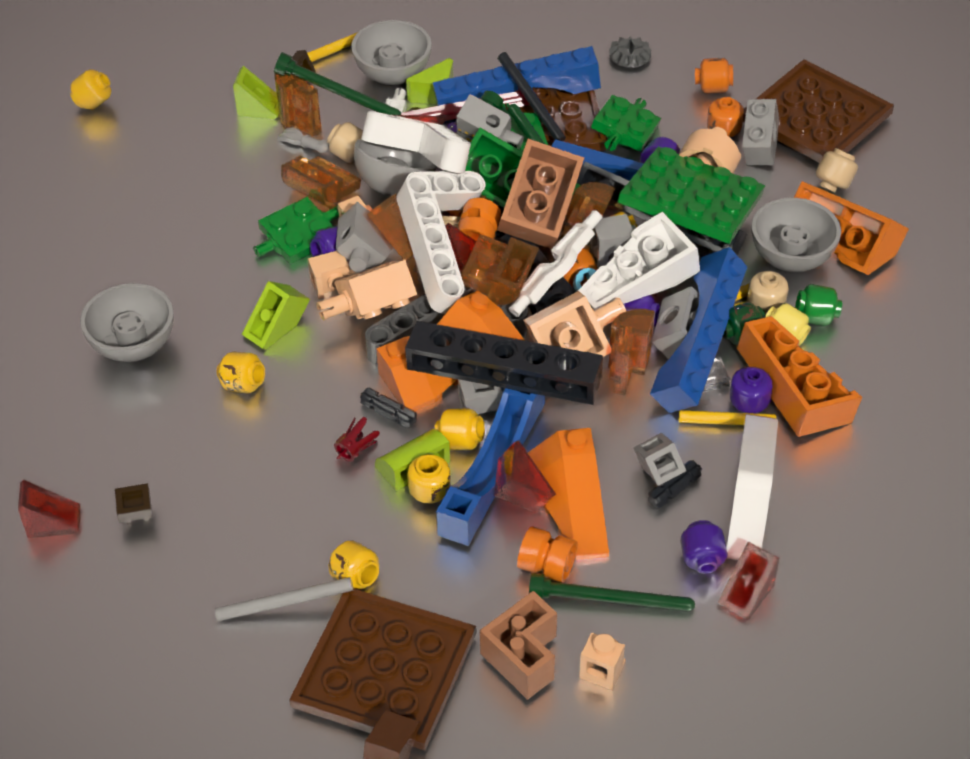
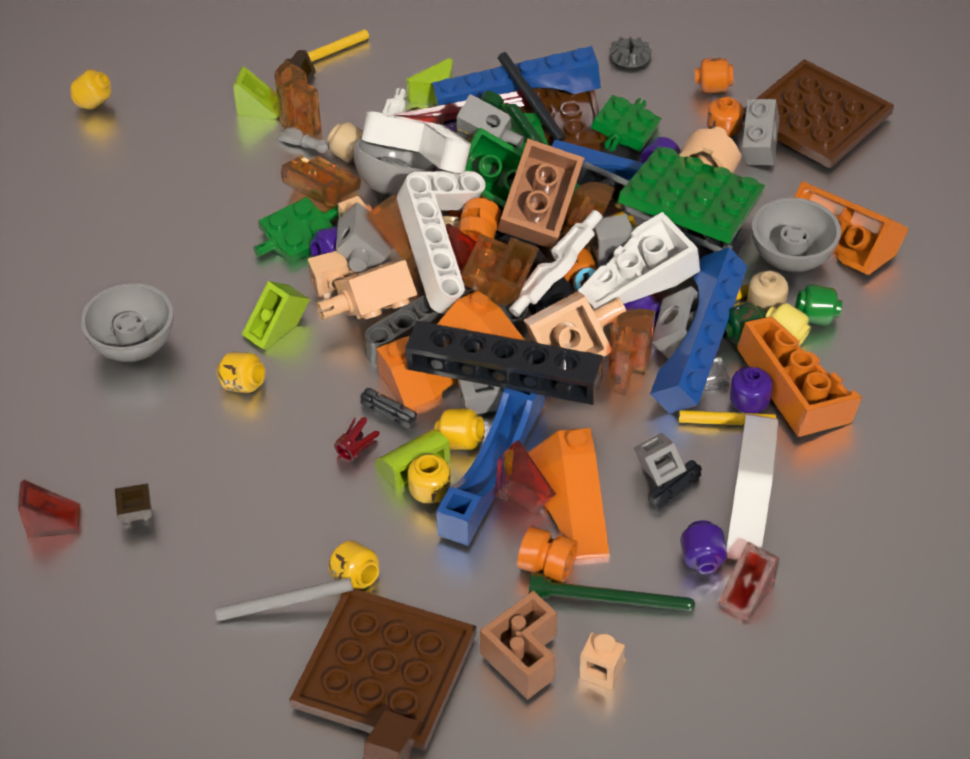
(287, 66): dark green piece -> none
(391, 51): light grey piece -> none
(836, 170): tan head -> none

